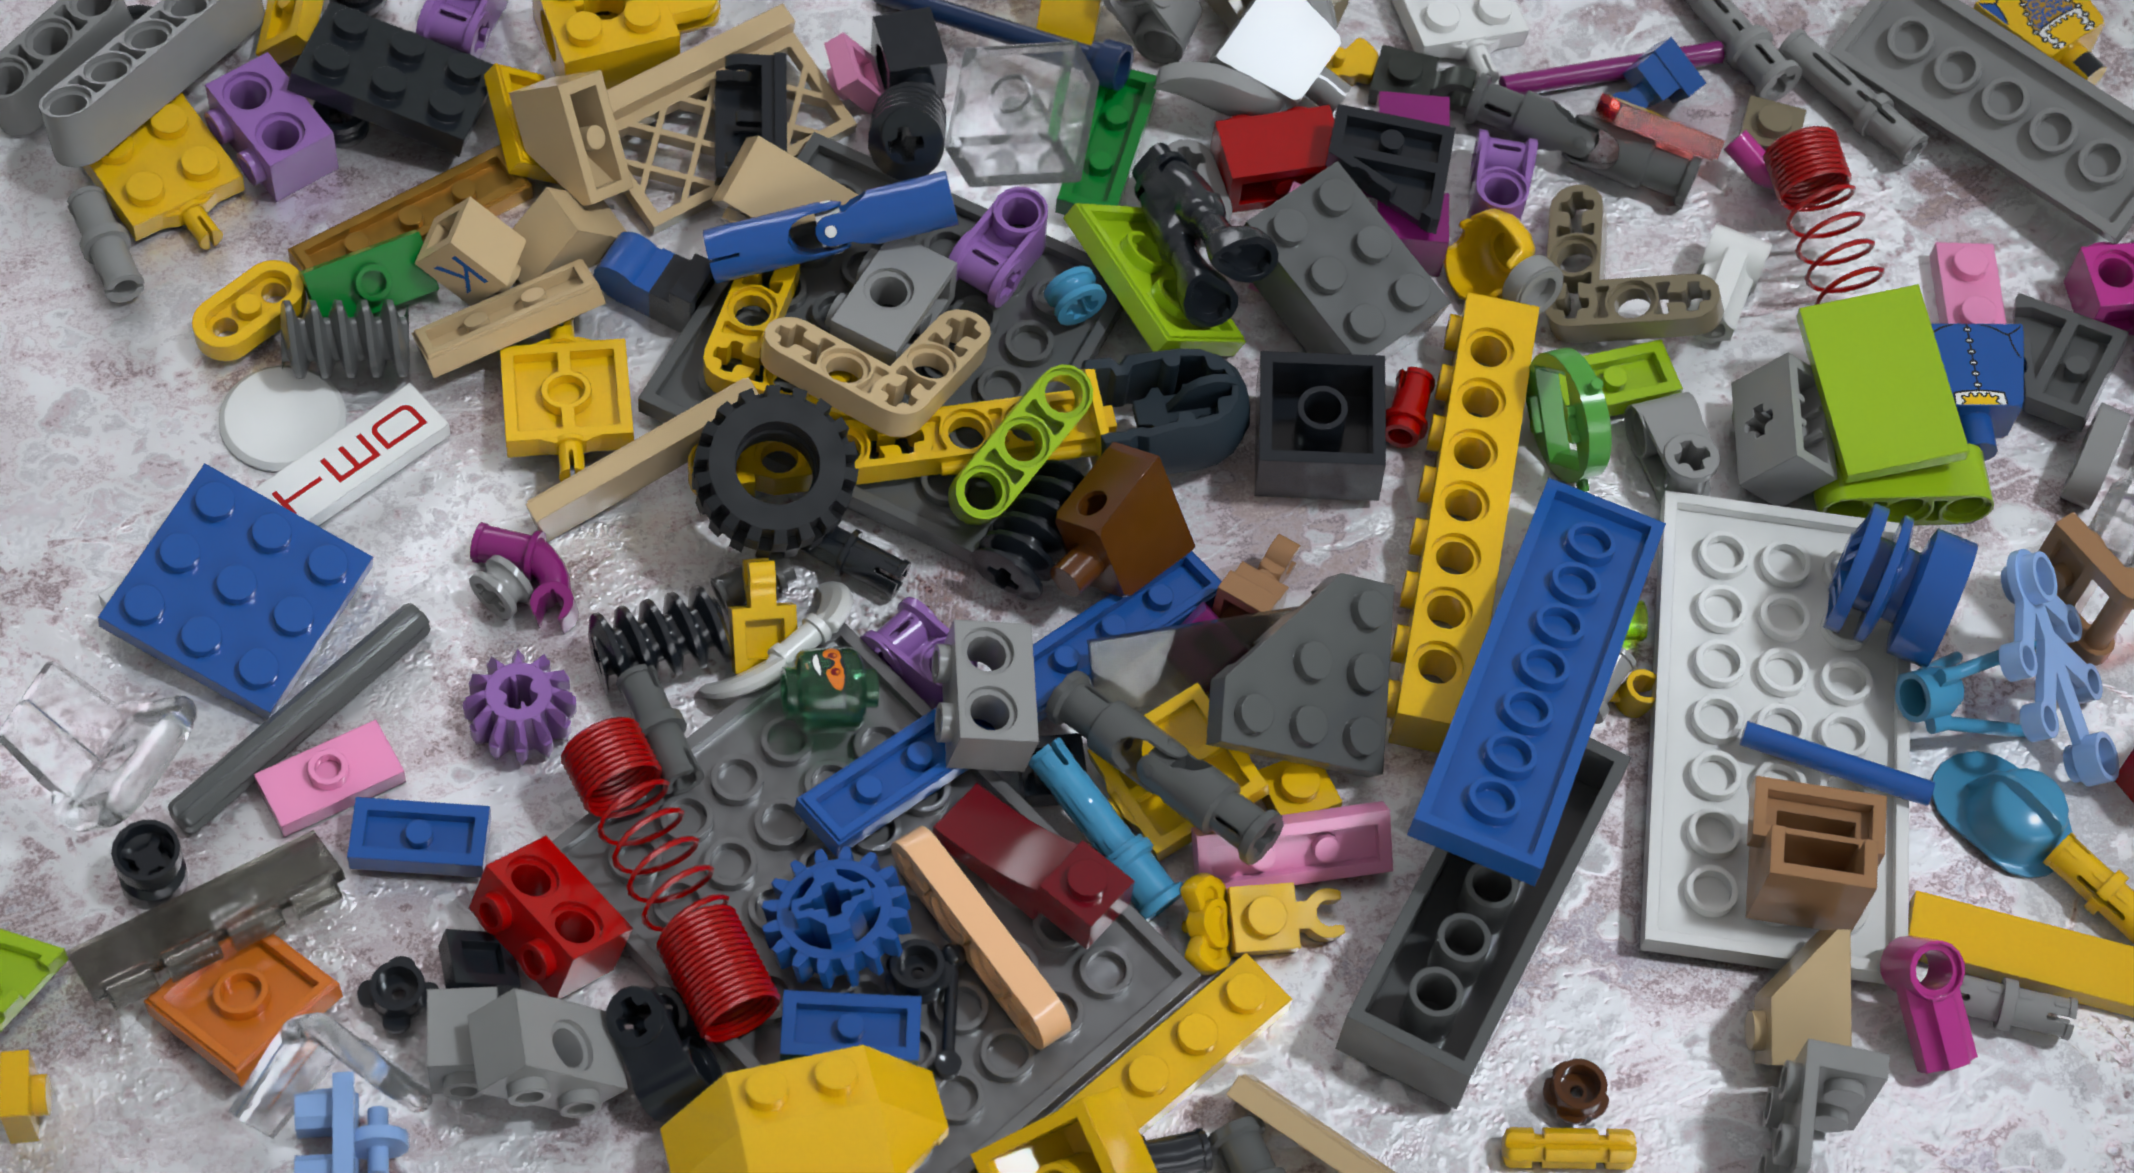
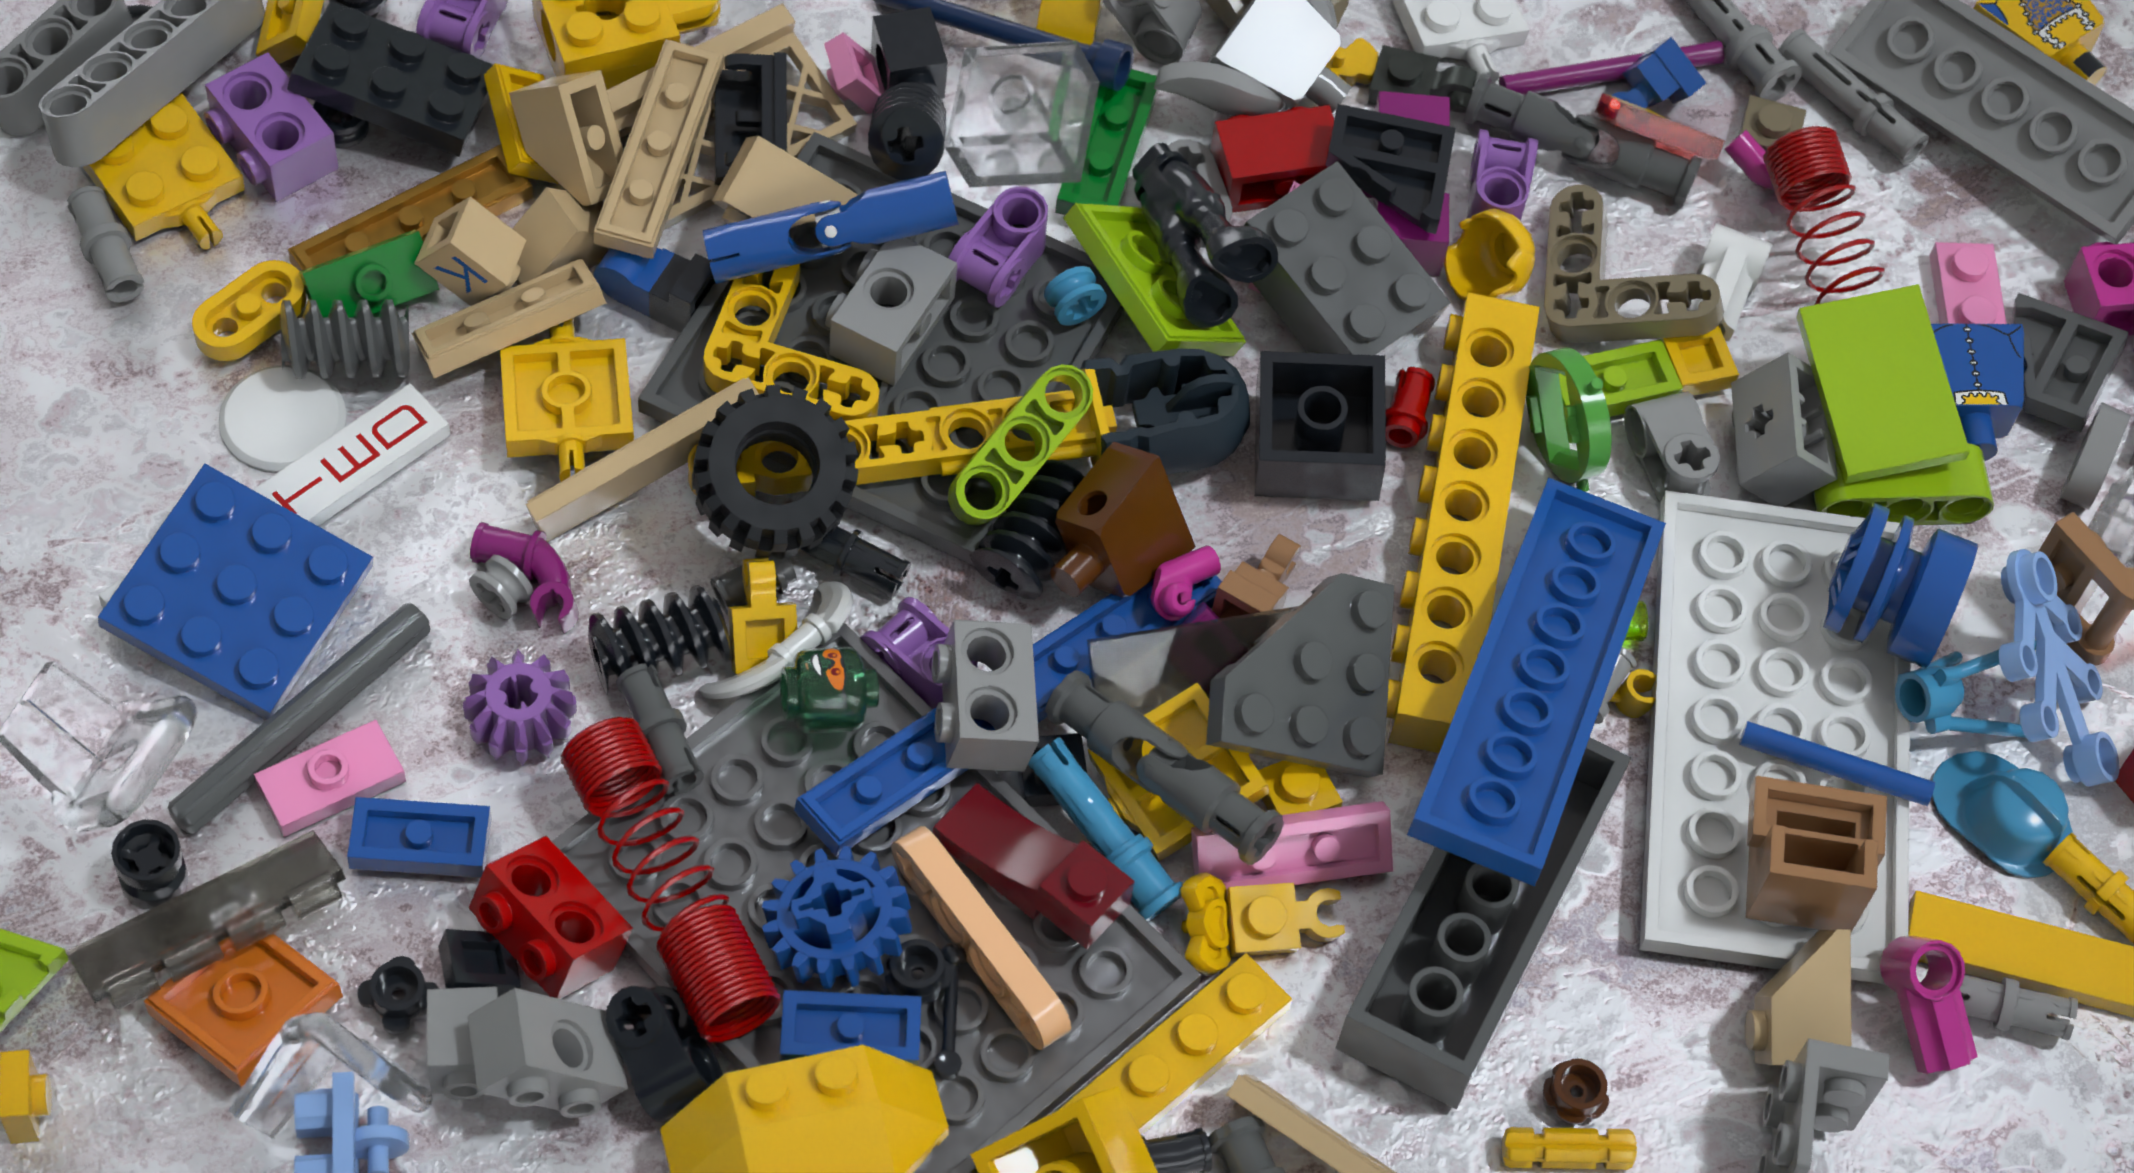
(658, 149): none -> tan tile
(807, 354): tan beam -> none
(1176, 578): none -> dark pink arm
(1534, 282): light grey tile -> none
(1702, 362): none -> yellow plate

